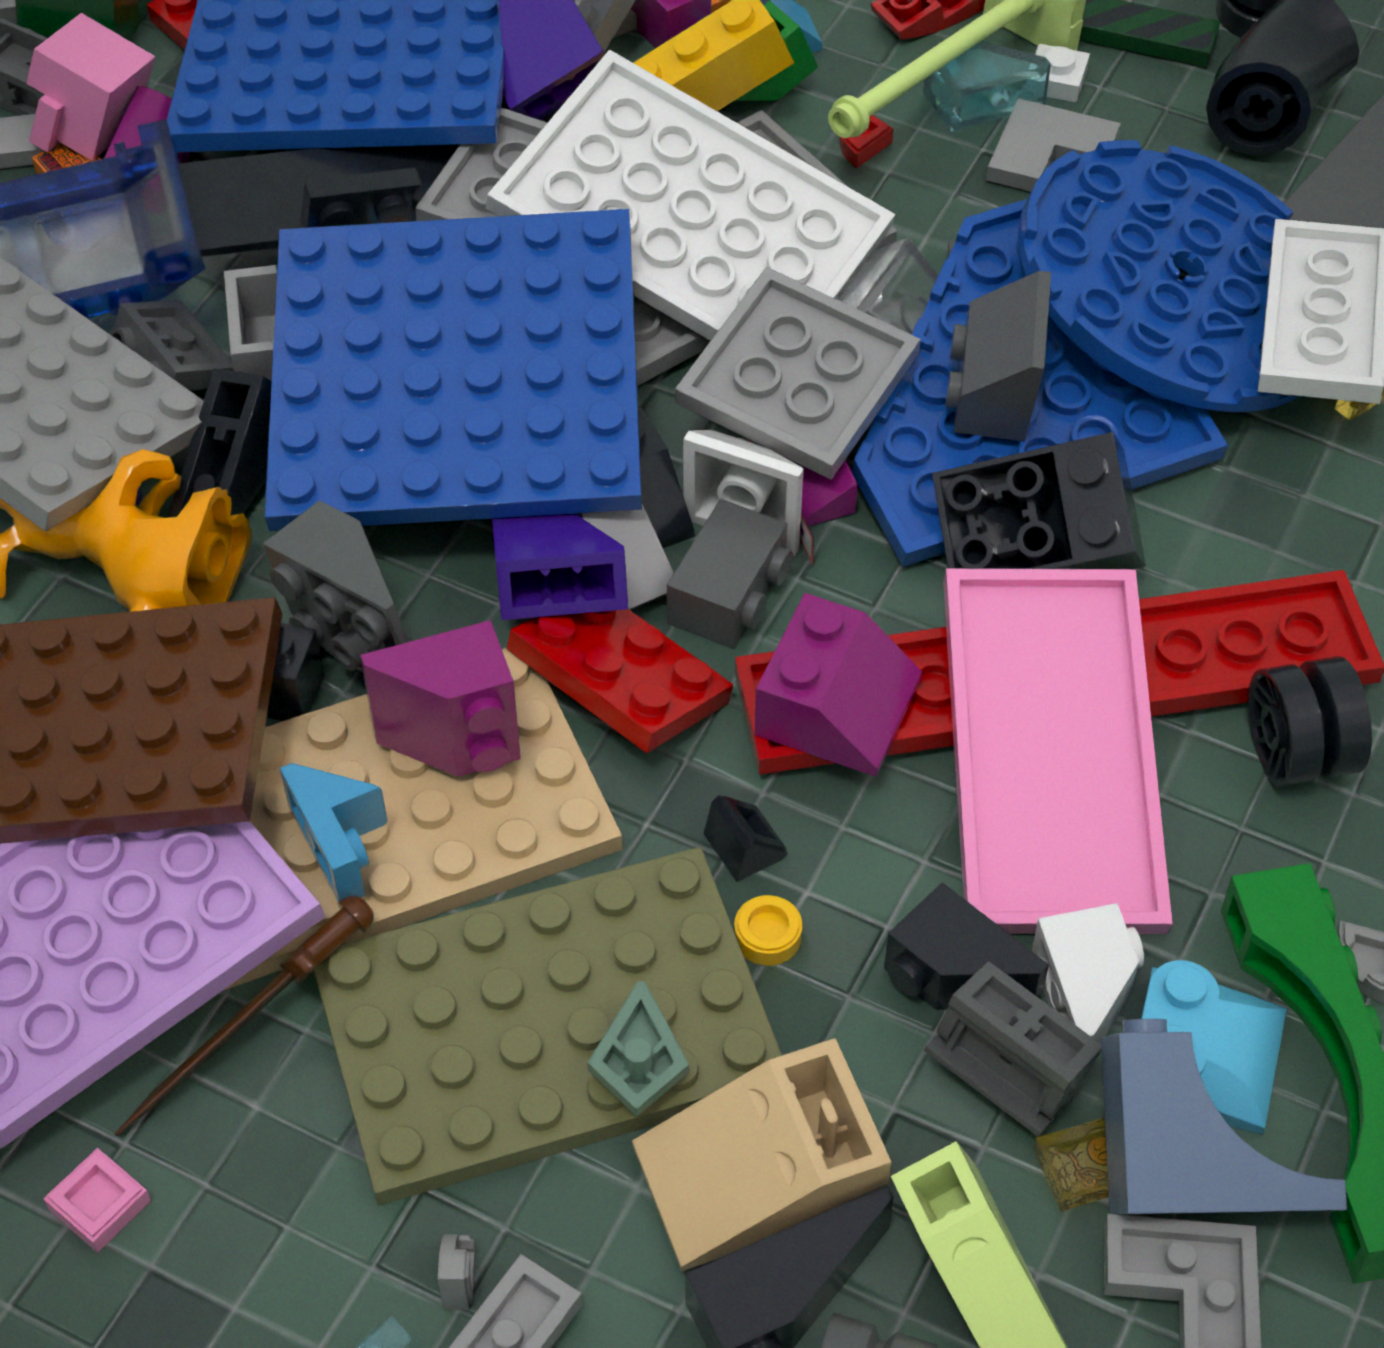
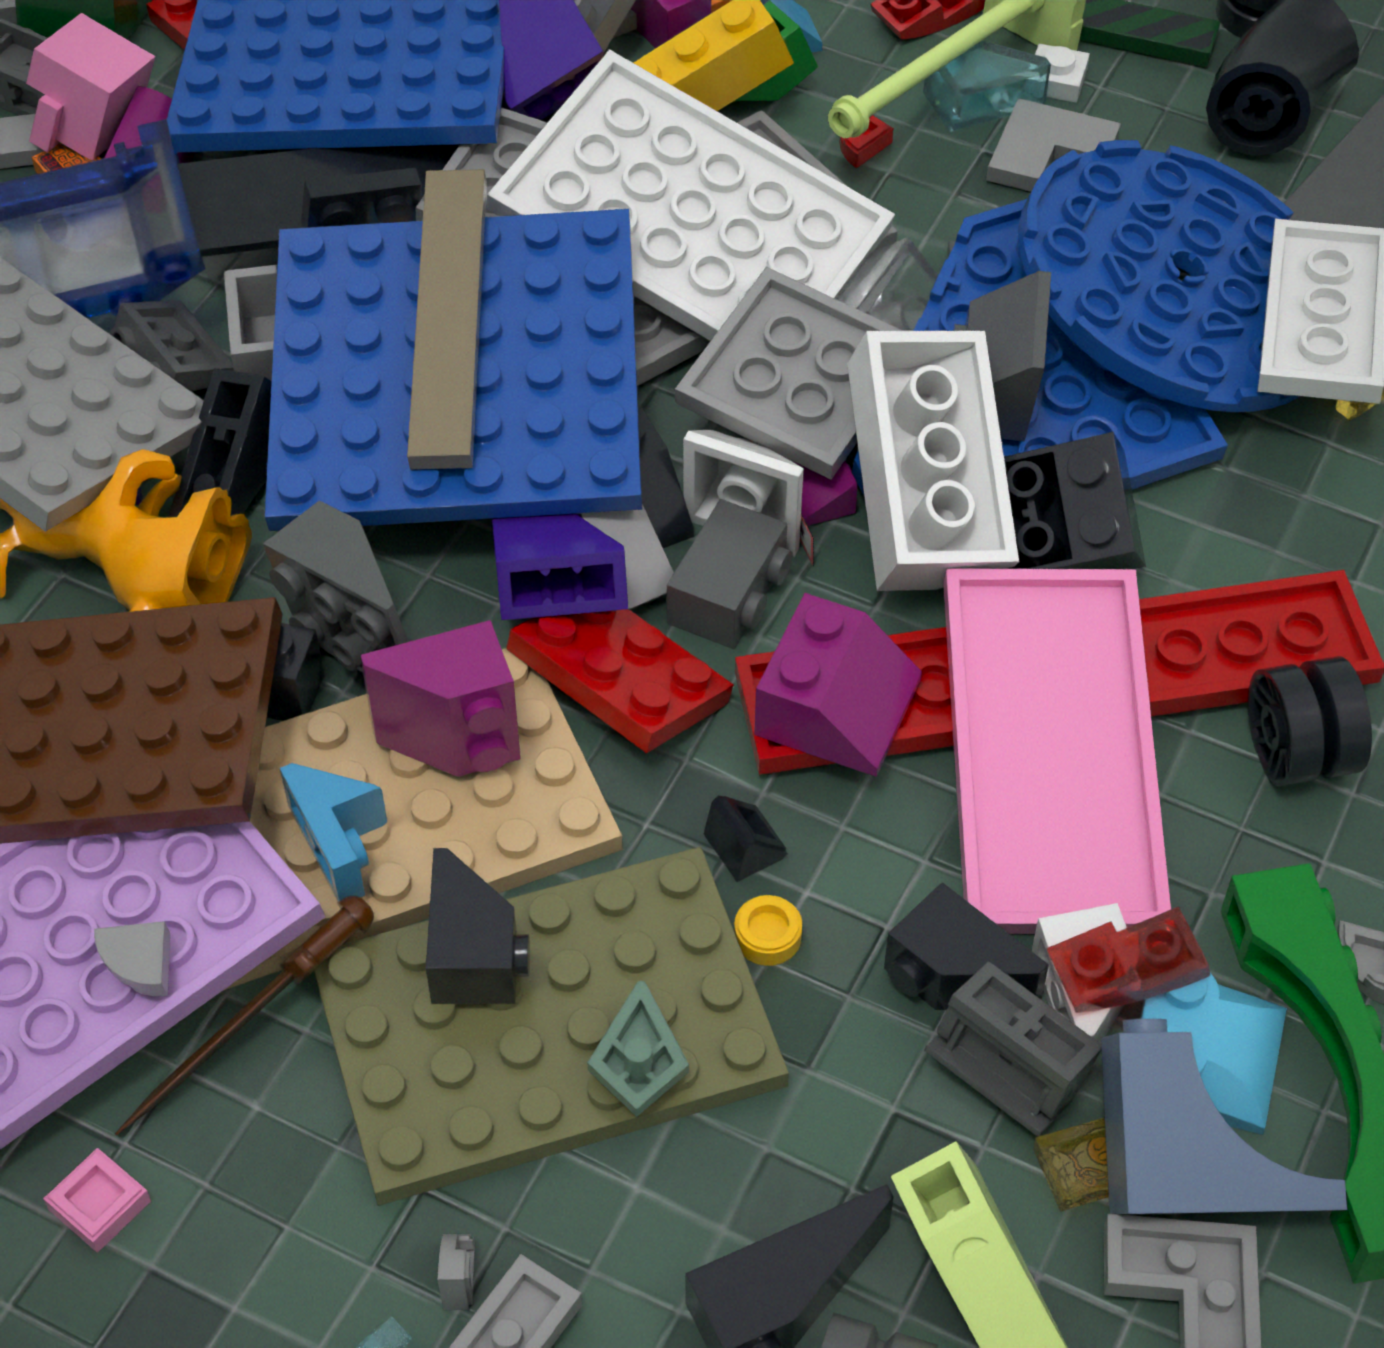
(137, 955): none -> light grey tile
(448, 321): none -> dark tan tile
(471, 938): none -> black slope
(762, 1154): tan slope -> none
(930, 456): none -> white slope
(1128, 965): none -> clear red slope

